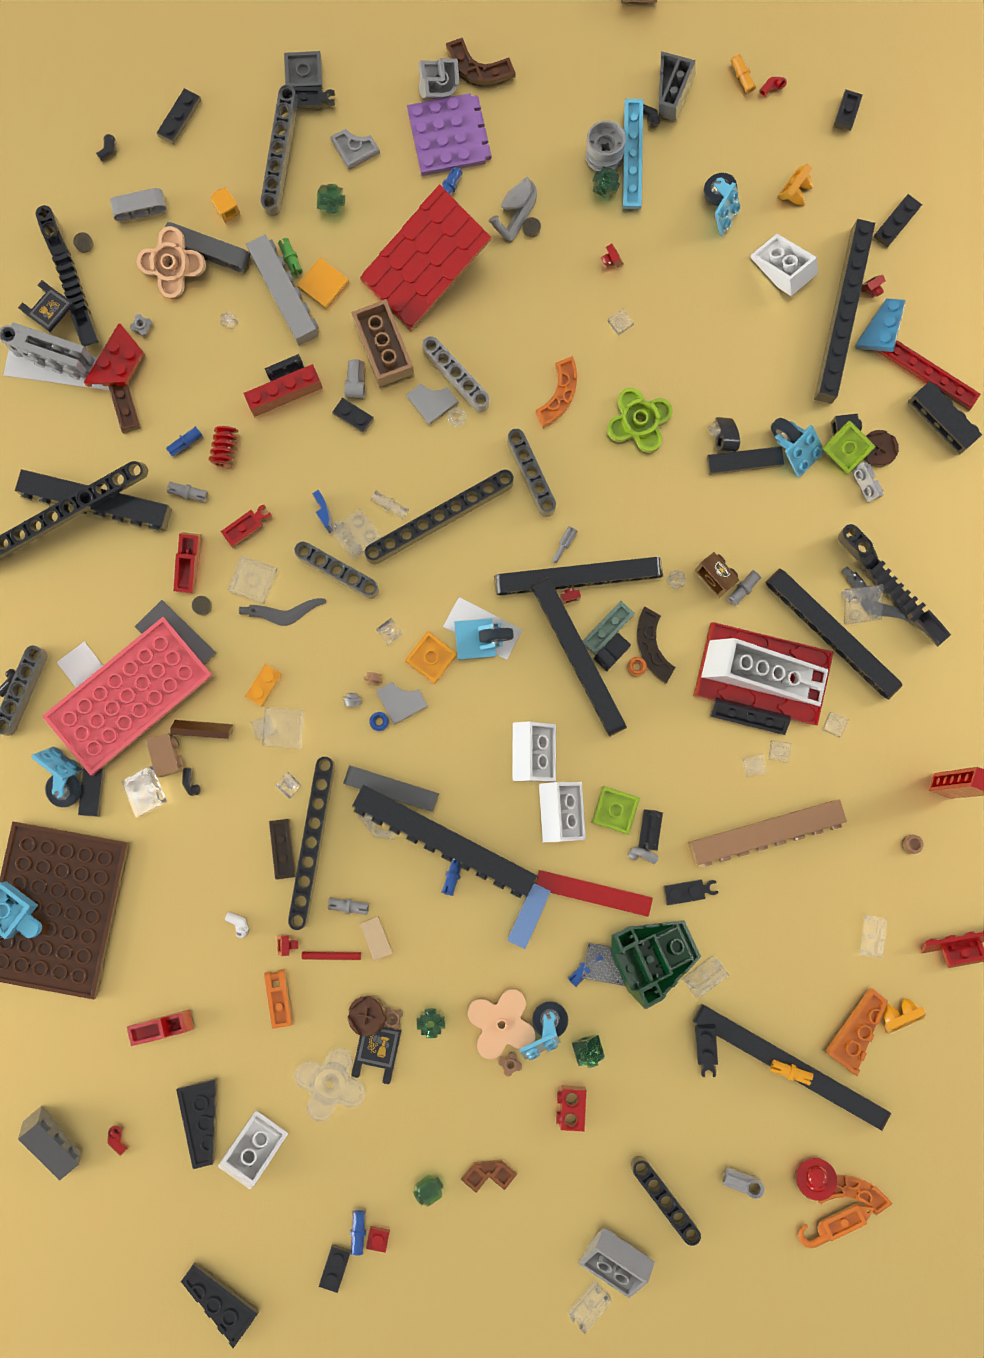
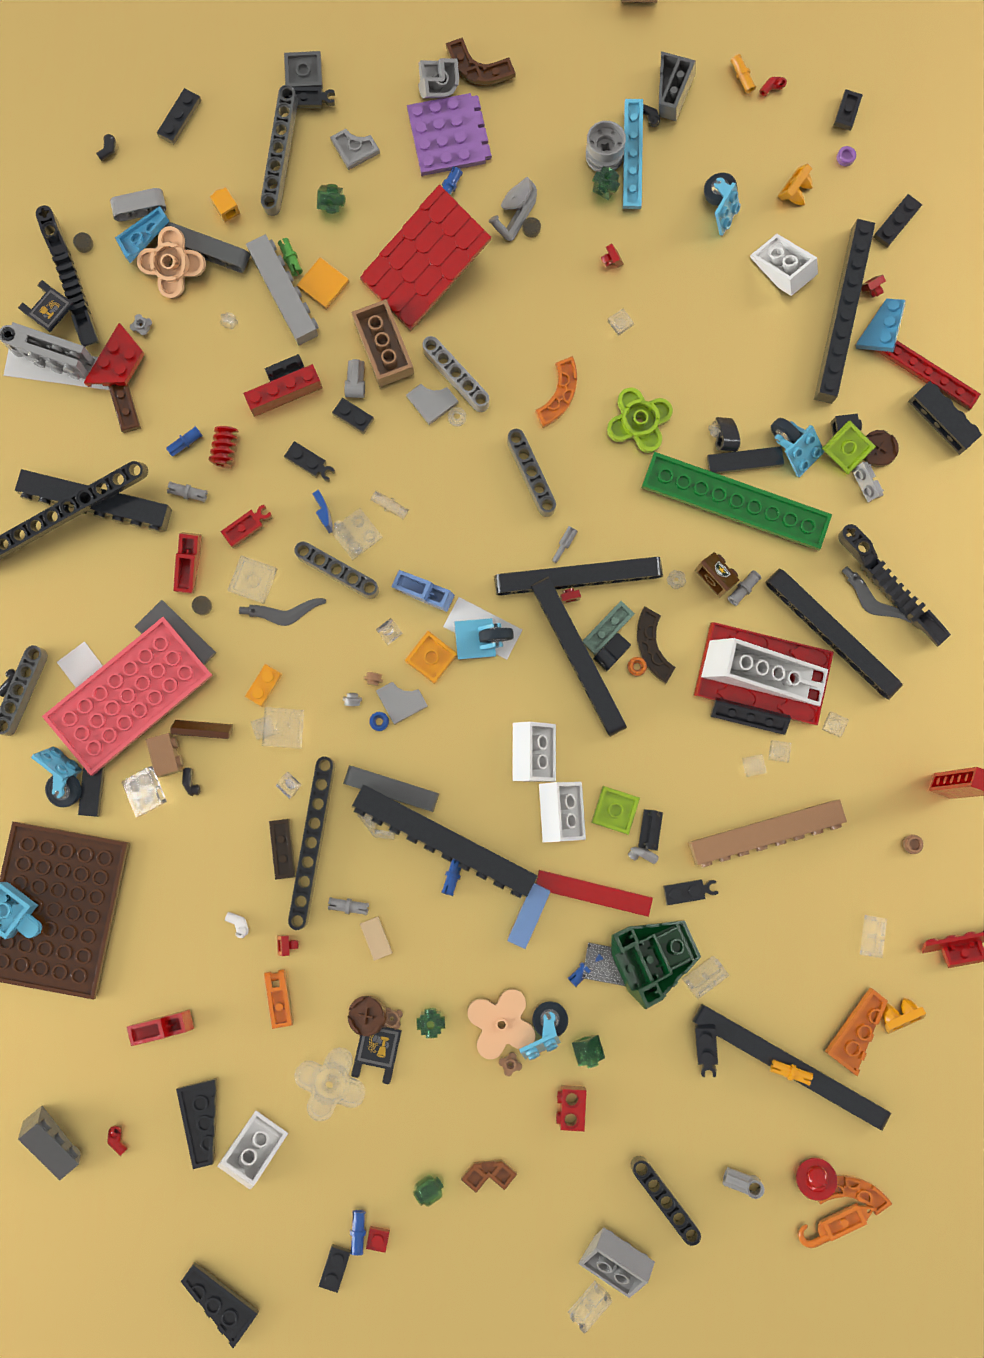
(141, 233): none -> dark azure wing
(308, 461): none -> black plate
(331, 956): red bar -> none
(423, 590): none -> medium blue slope
(445, 509): black beam -> none
(737, 501): none -> green plate
(846, 156): none -> medium lavender tile
(863, 604): clear hinge -> none

